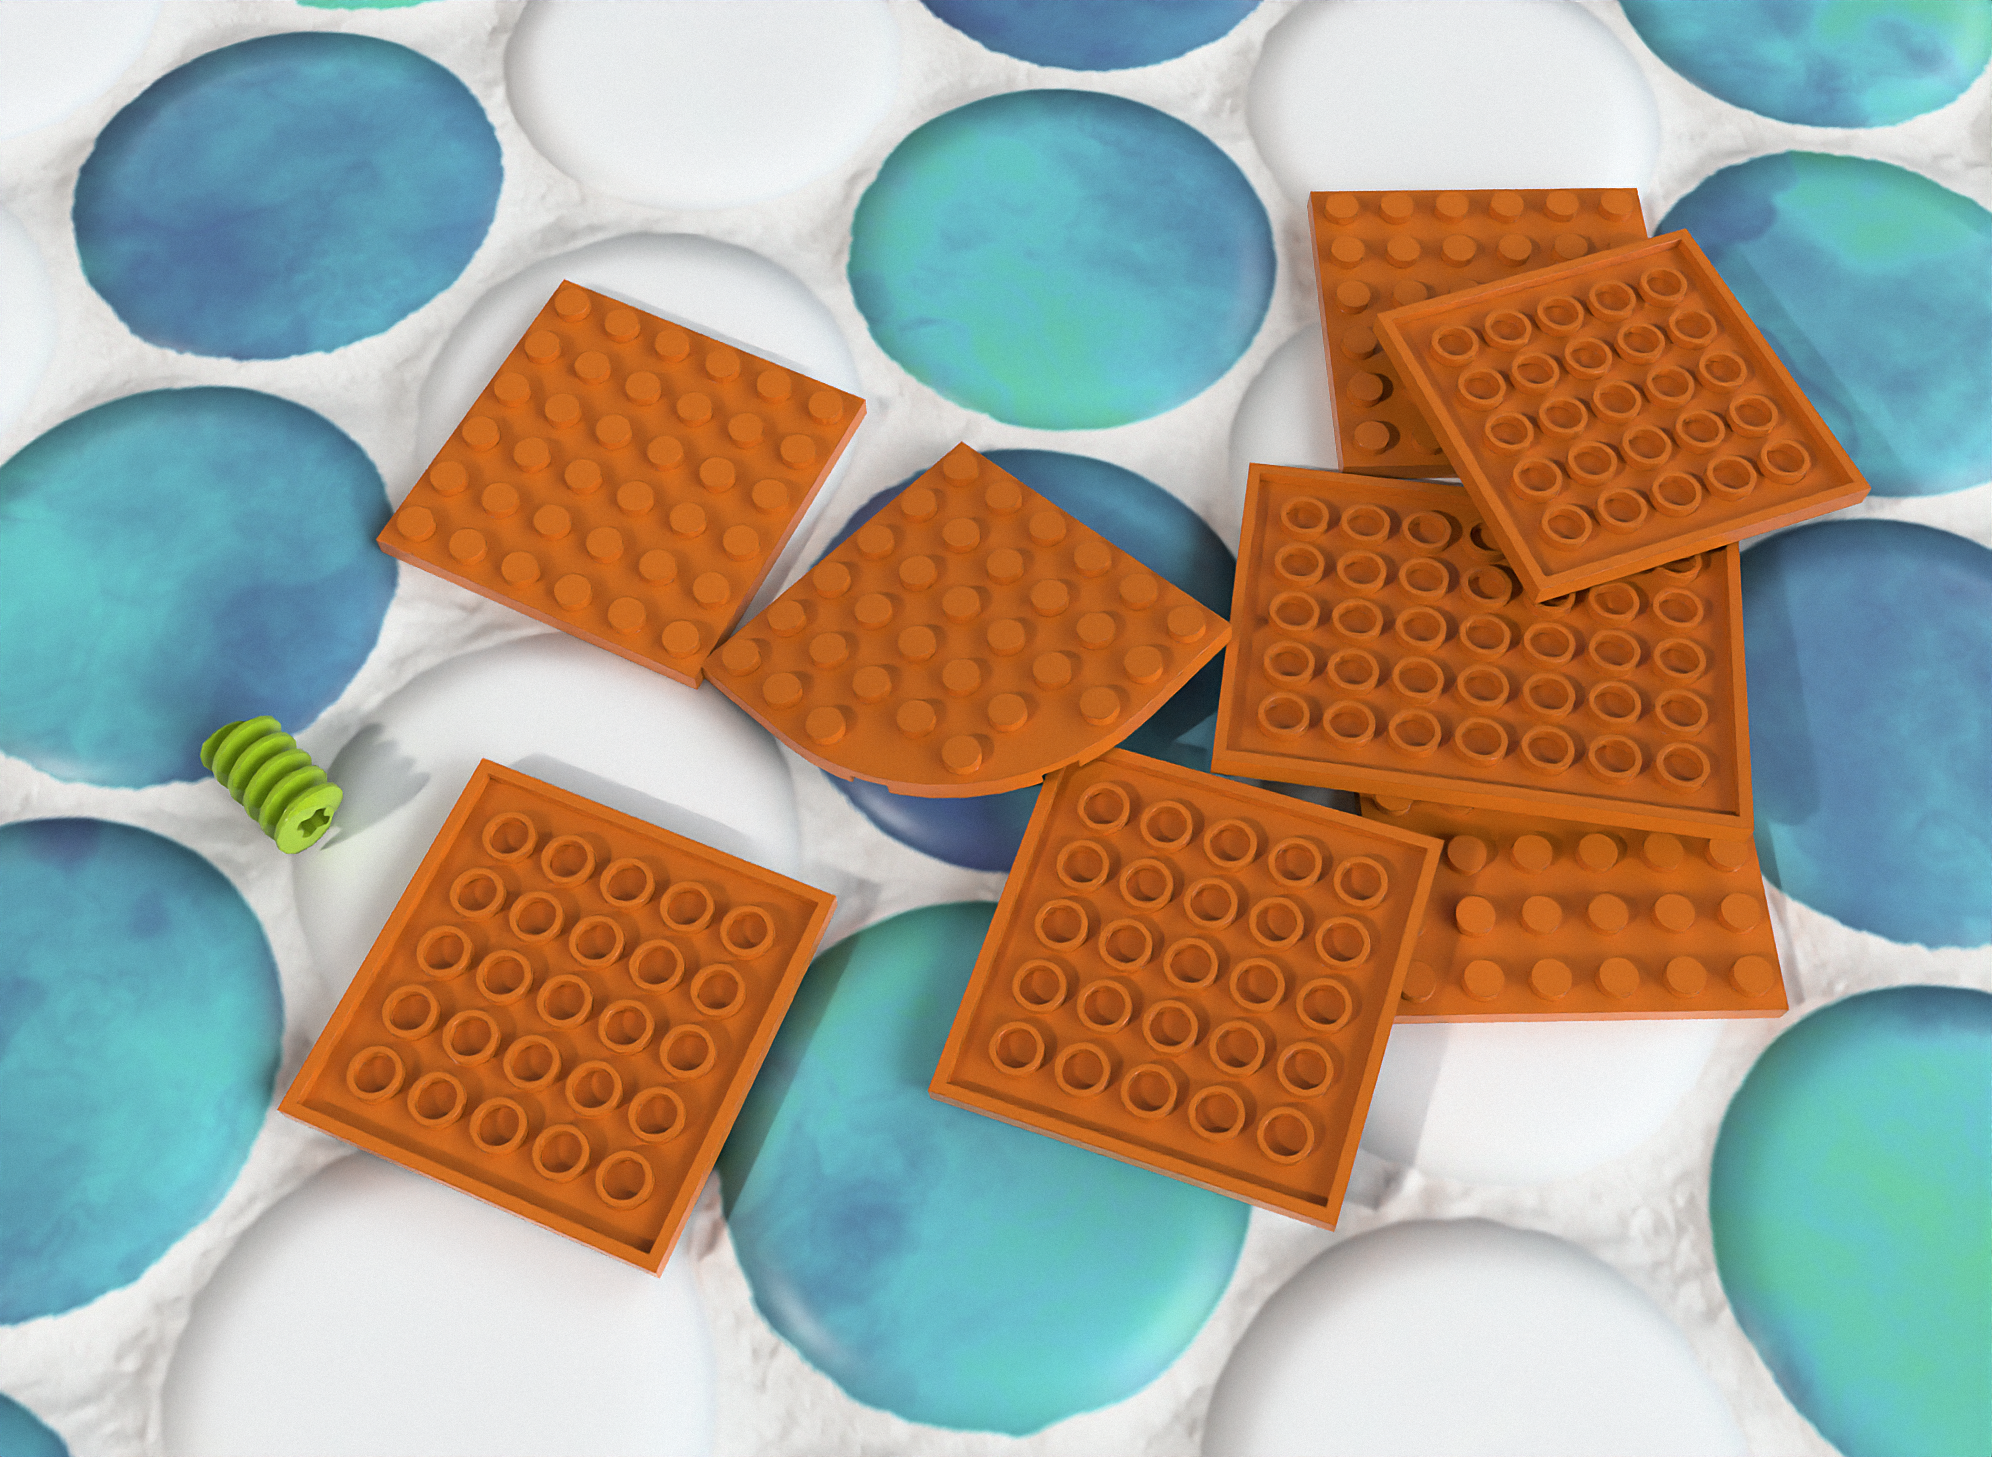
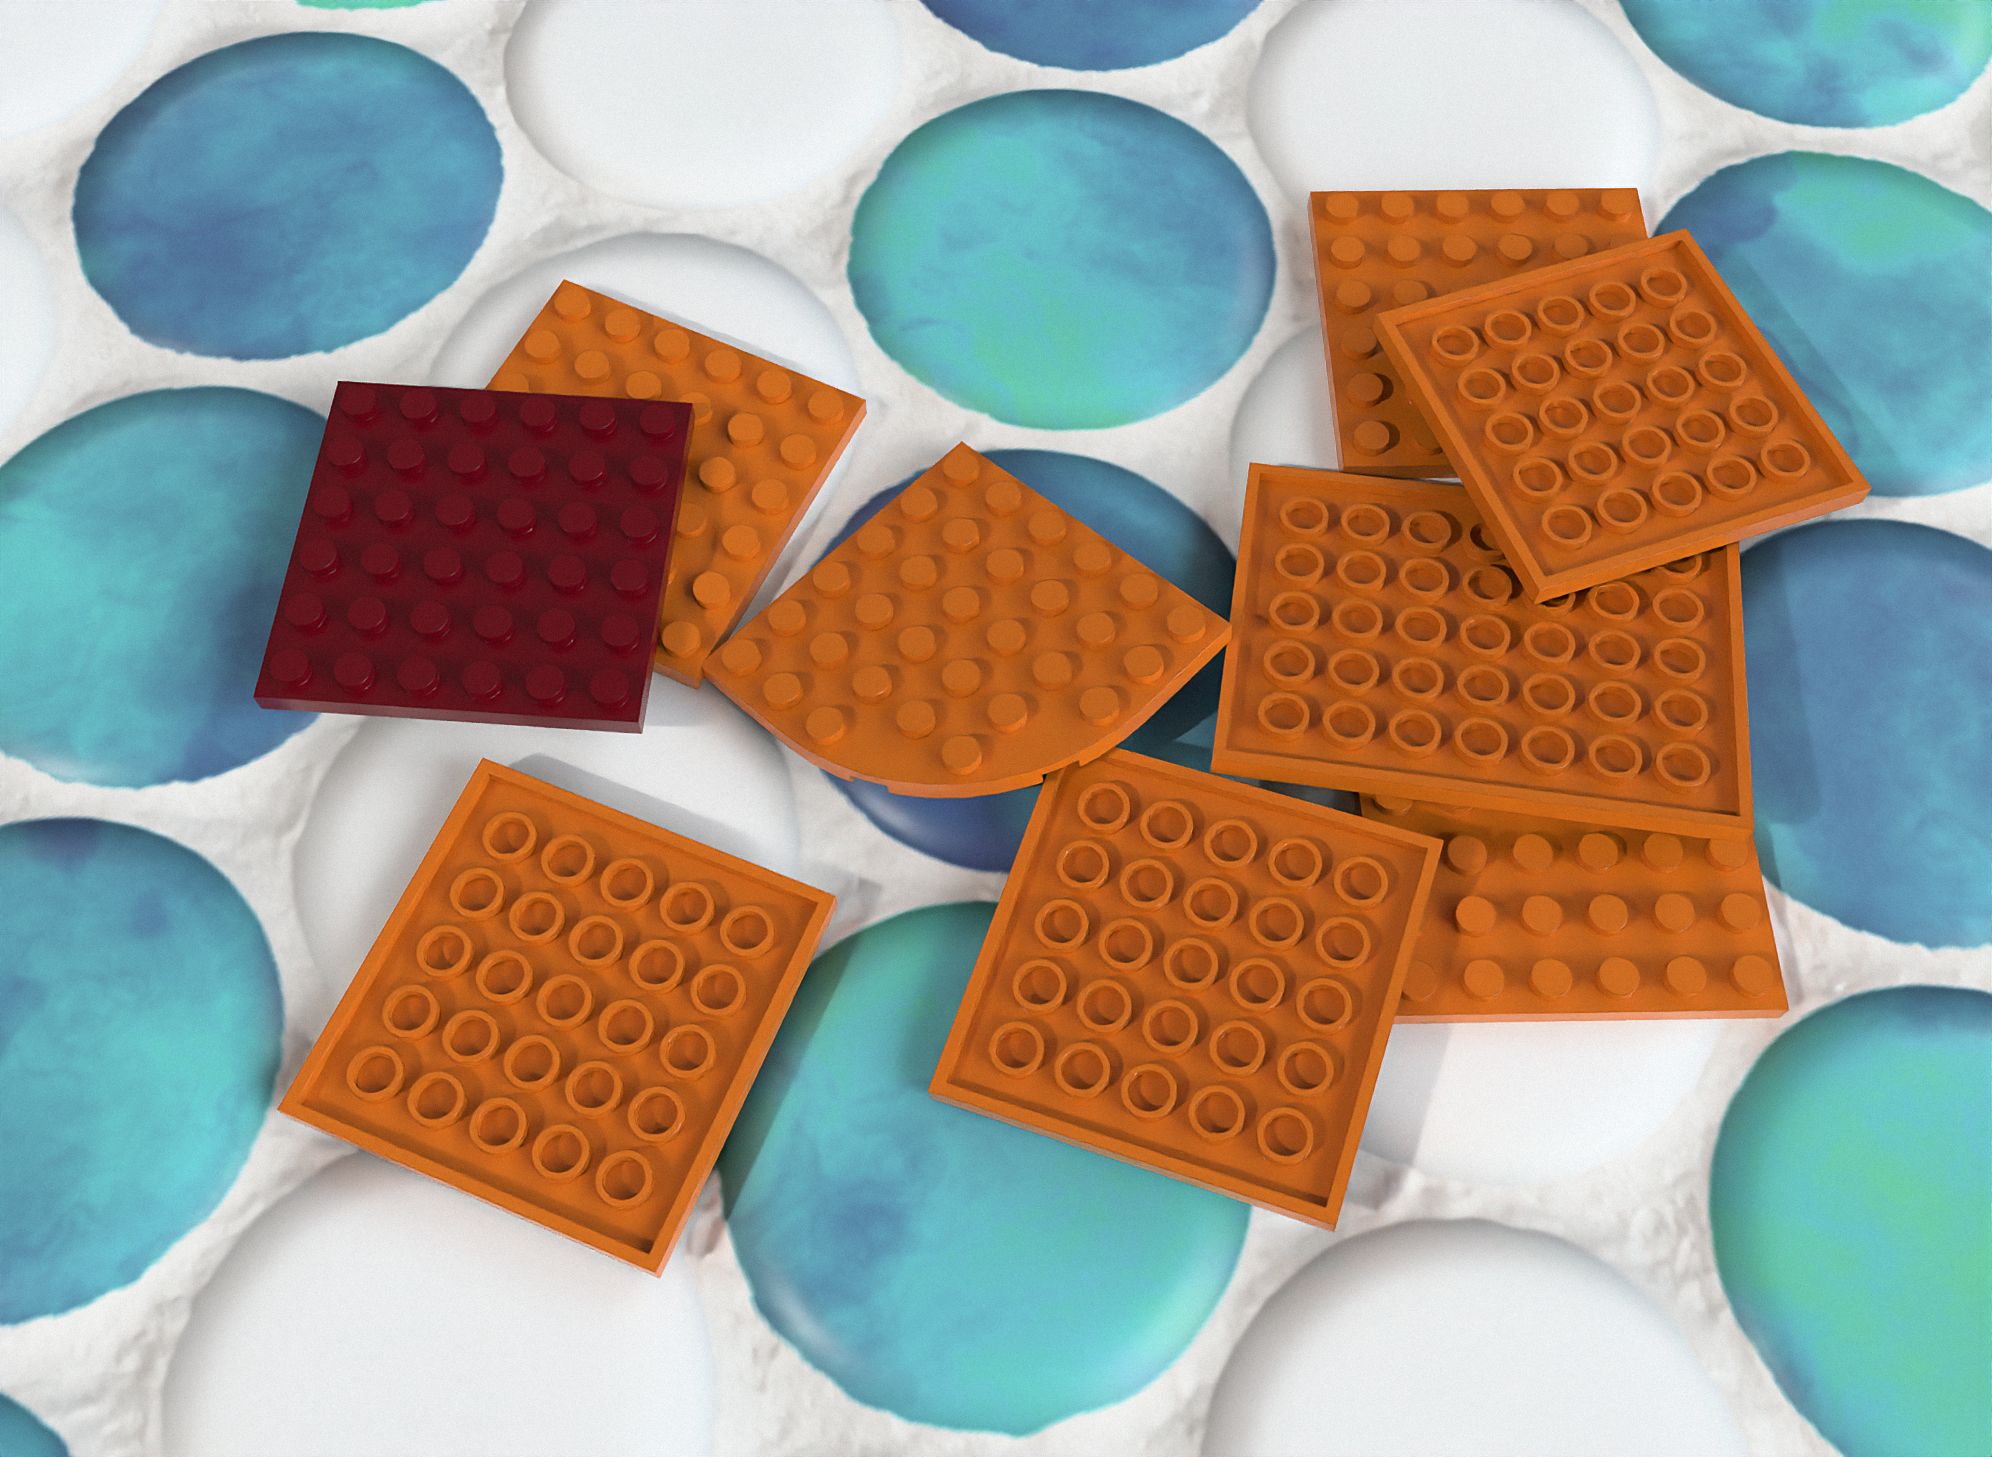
(273, 781): lime piece -> none
(481, 558): none -> dark red plate

